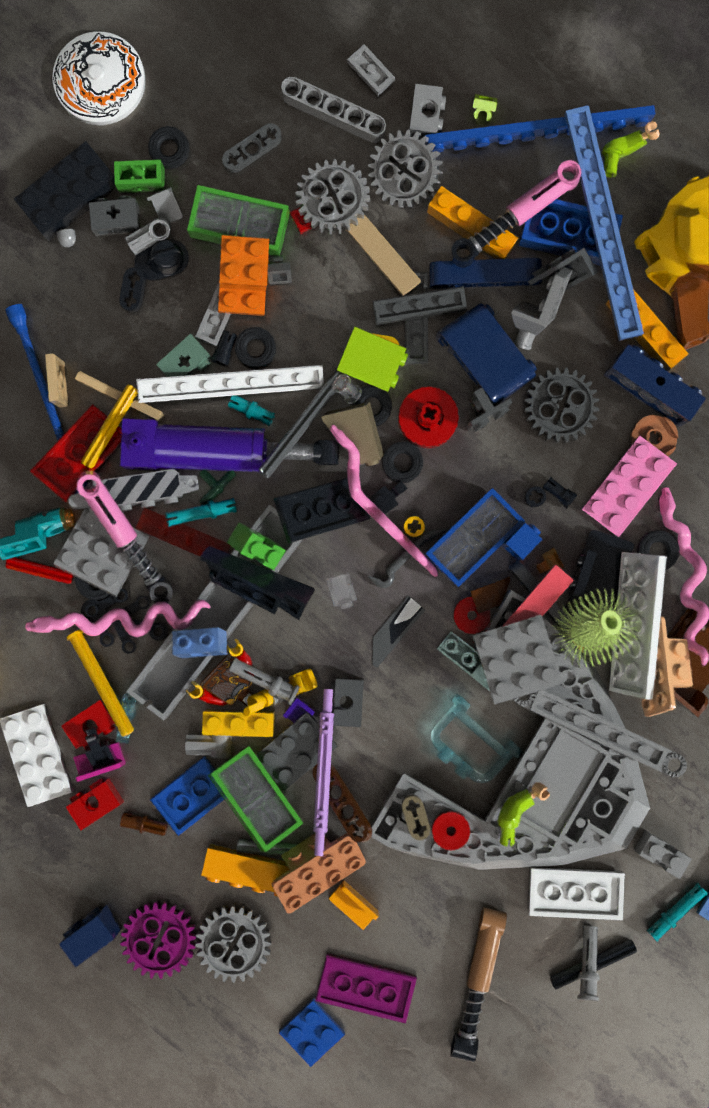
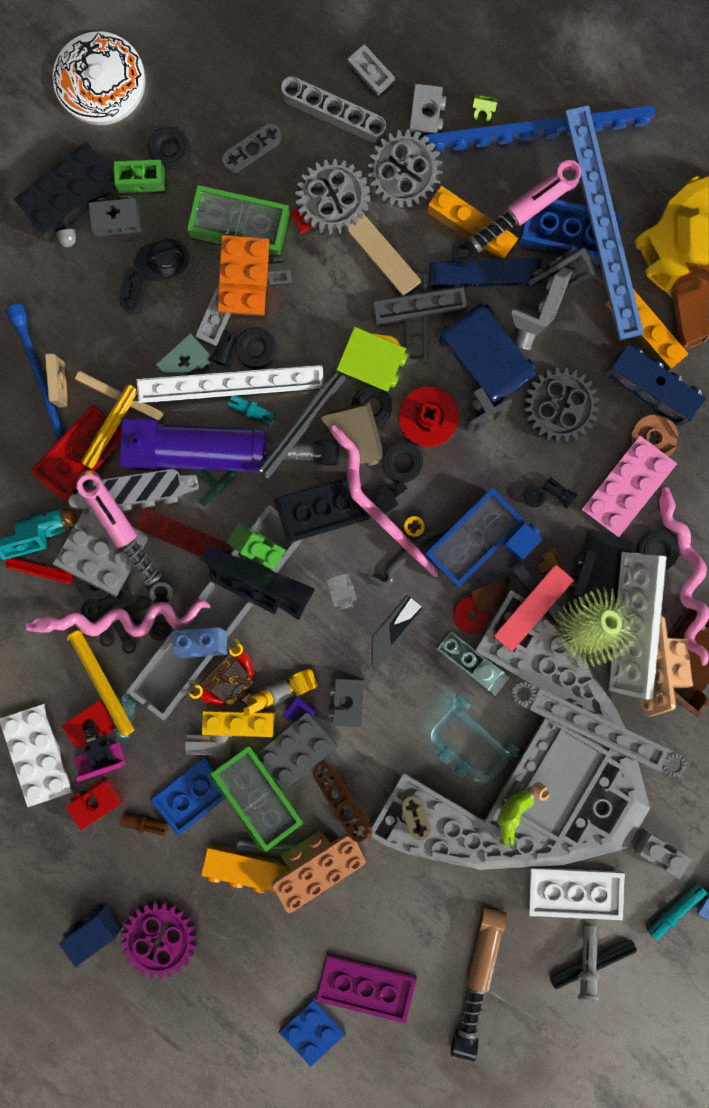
(146, 236): light grey piece -> none
(166, 205): light grey bracket -> none
(208, 510): teal pin -> none
(238, 668): light grey pin -> none
(251, 952): light grey gear -> none
(323, 772): lavender axle -> none
(346, 388): clear bush -> none
(353, 905): light orange panel -> none
(455, 840): red piece -> none
(517, 659): light grey plate -> none
(625, 146): lime arm -> none

